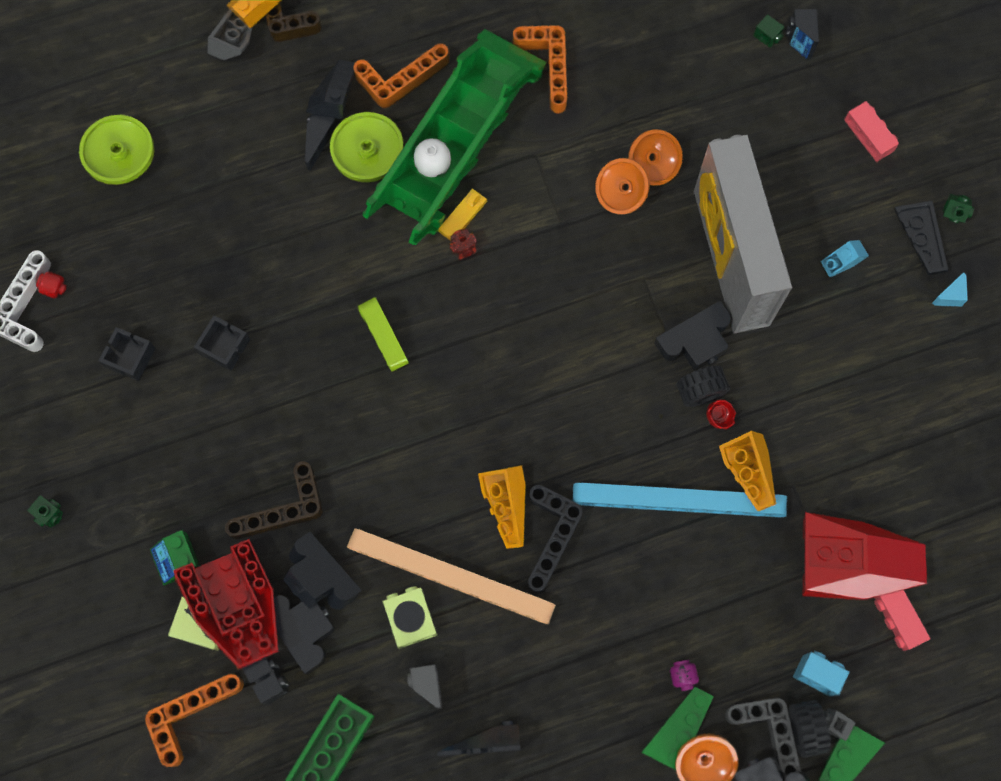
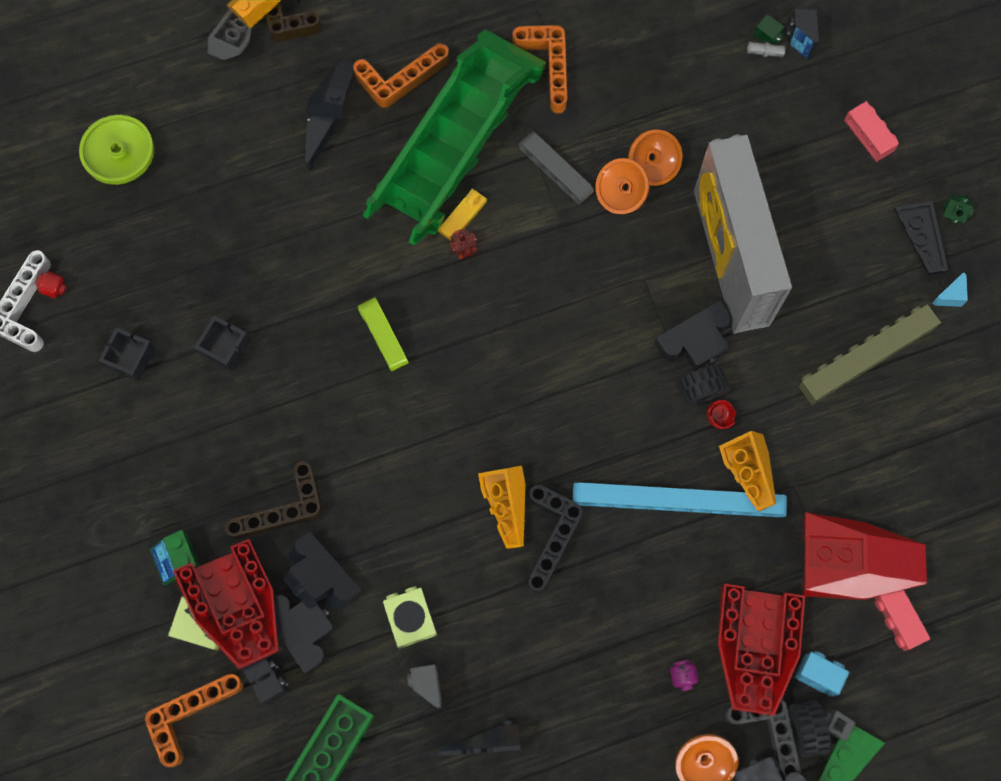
(46, 512): dark green brick -> none
(365, 146): lime dish -> none
(432, 157): white cylinder -> none
(451, 576): light nougat beam -> none
(555, 167): none -> dark grey beam
(679, 728): green wing -> none
(759, 646): none -> red wedge
(766, 49): none -> light grey pin
(844, 258): medium azure slope -> none
(869, 354): none -> olive brick

